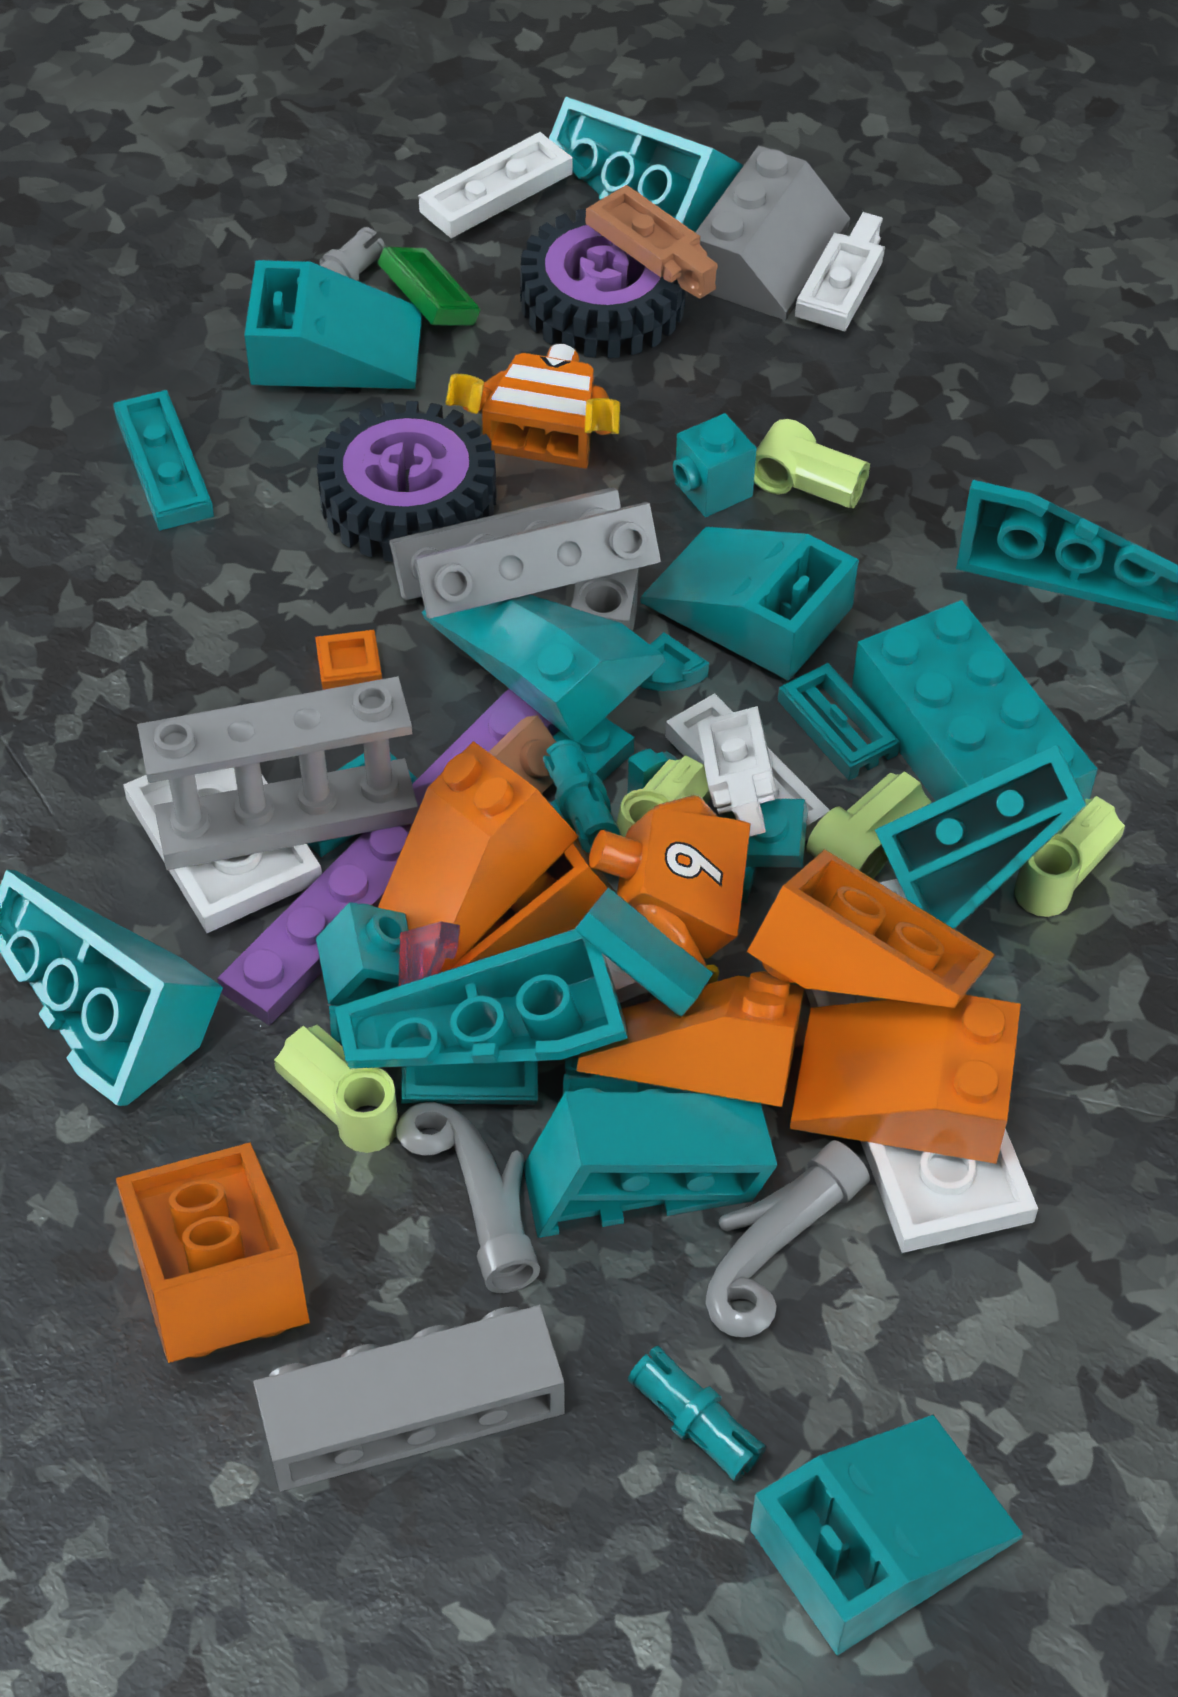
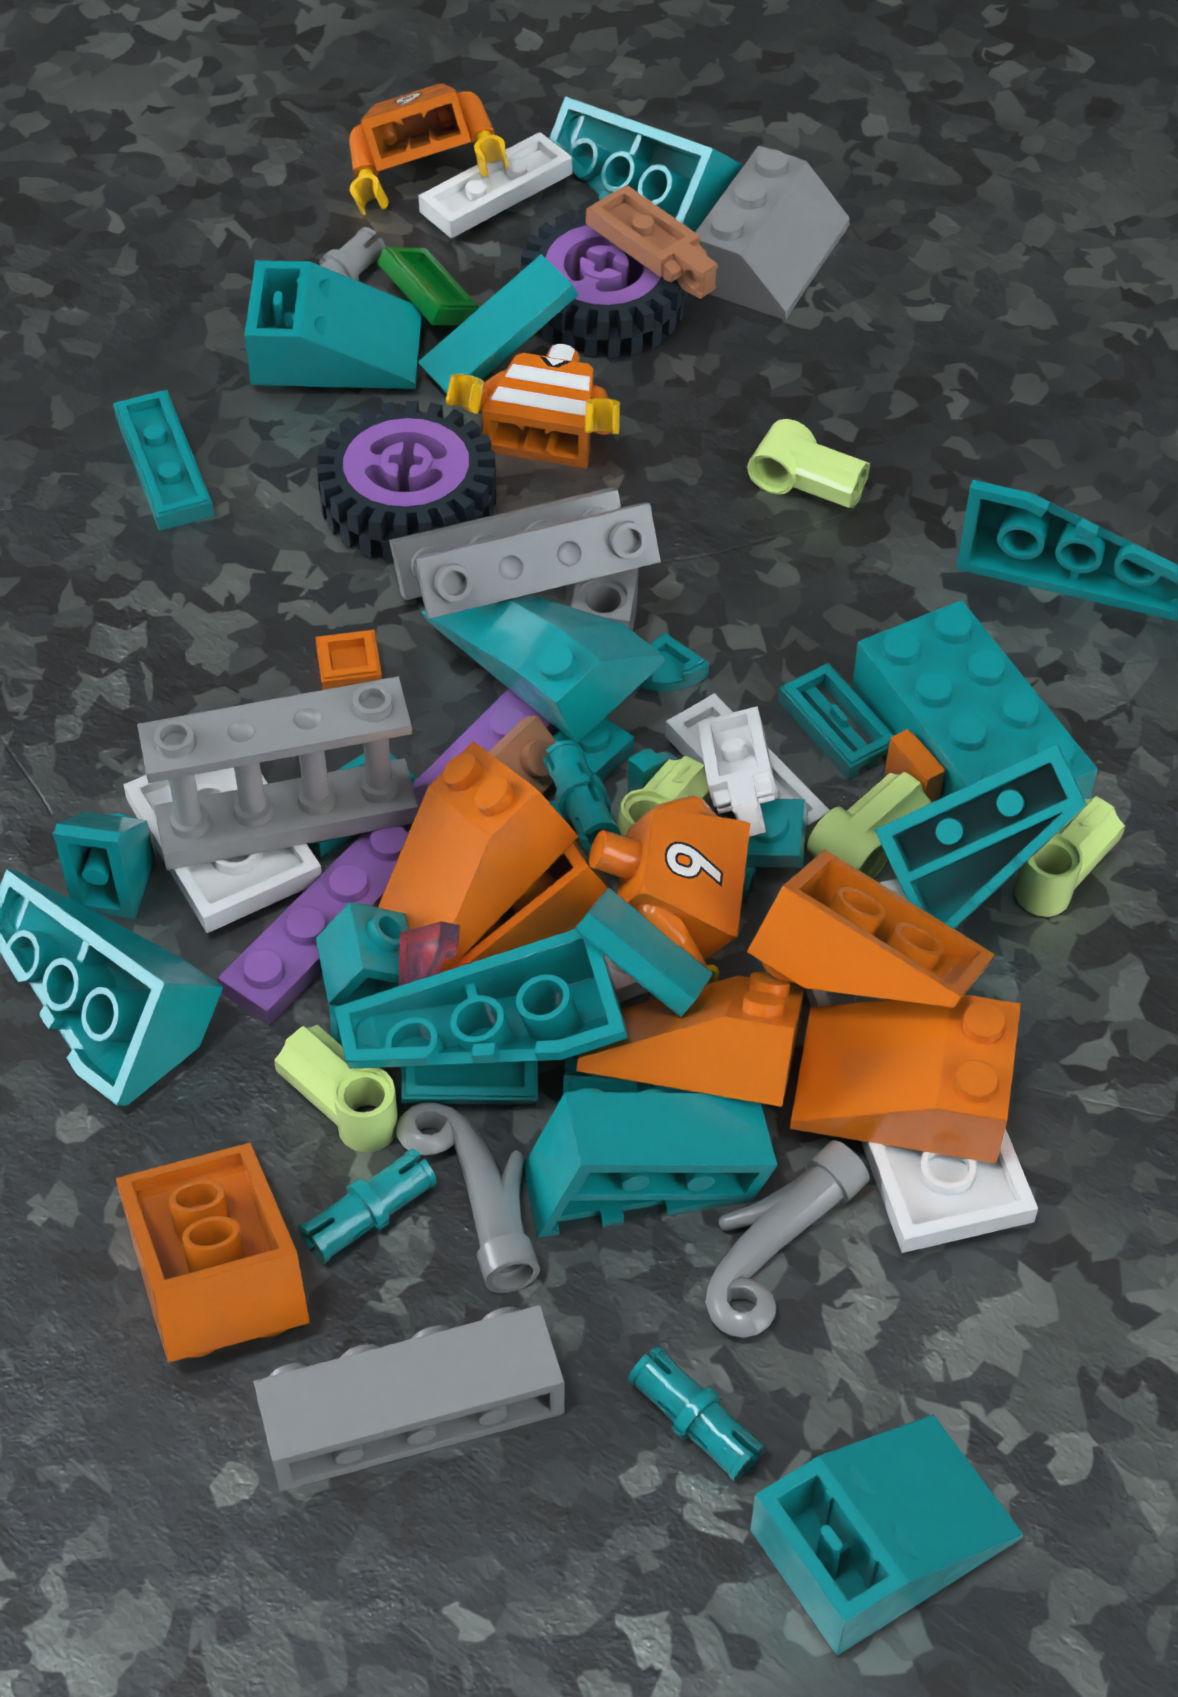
(105, 861): none -> teal slope
(367, 1205): none -> teal pin
(415, 128): none -> orange torso
(500, 324): none -> teal tile
(714, 465): teal brick -> none
(758, 593): teal slope -> none
(842, 275): white hinge -> none
(910, 755): none -> orange tile

